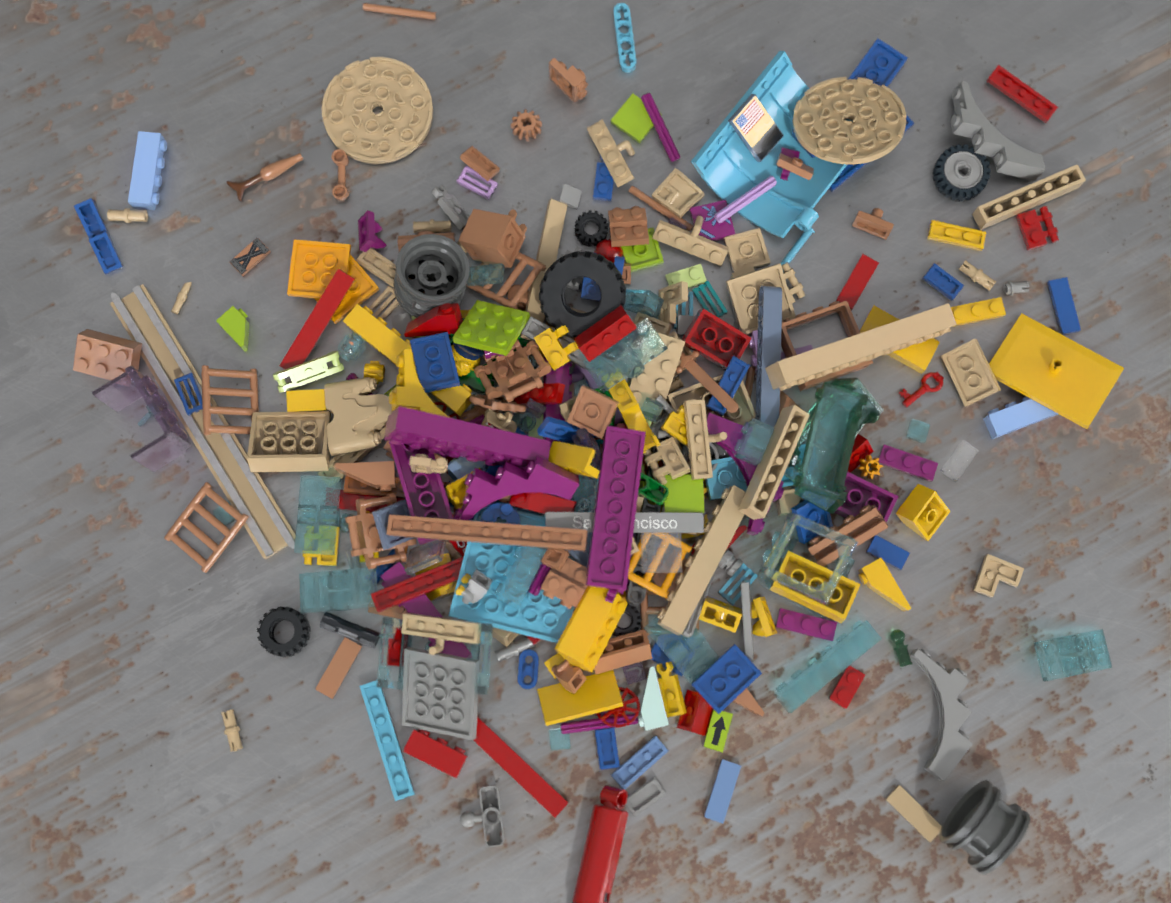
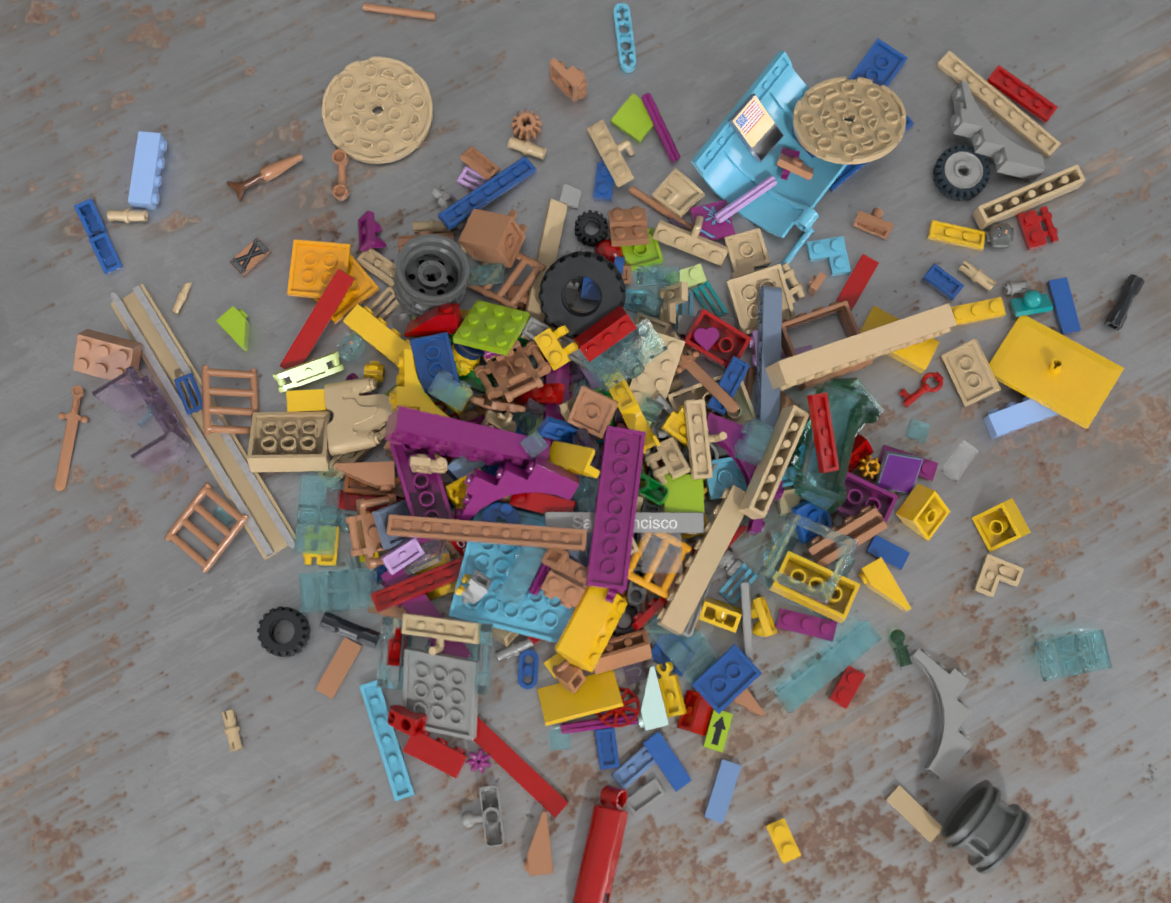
(69, 437): none -> nougat sword
(402, 555): none -> lavender plate
(406, 720): none -> red leg
(450, 391): none -> clear light blue brick
(478, 761): none -> magenta plant
(487, 193): none -> blue tile
(527, 147): none -> tan pin
(534, 444): none -> clear light blue tile
(539, 854): none -> nougat slope
(654, 606): none -> red plate
(657, 275): none -> clear light blue slope
(667, 761): none -> blue tile
(706, 337): none -> magenta tile
(783, 840): none -> yellow plate
(815, 283): none -> nougat plate
(823, 432): none -> red plate
(833, 250): none -> medium azure plate
(898, 472): none -> dark purple tile
(999, 104): none -> tan tile
(1000, 235): none -> dark grey head
(1001, 525): none -> yellow slope
(1031, 303): none -> teal tile
(1129, 292): none -> black axle

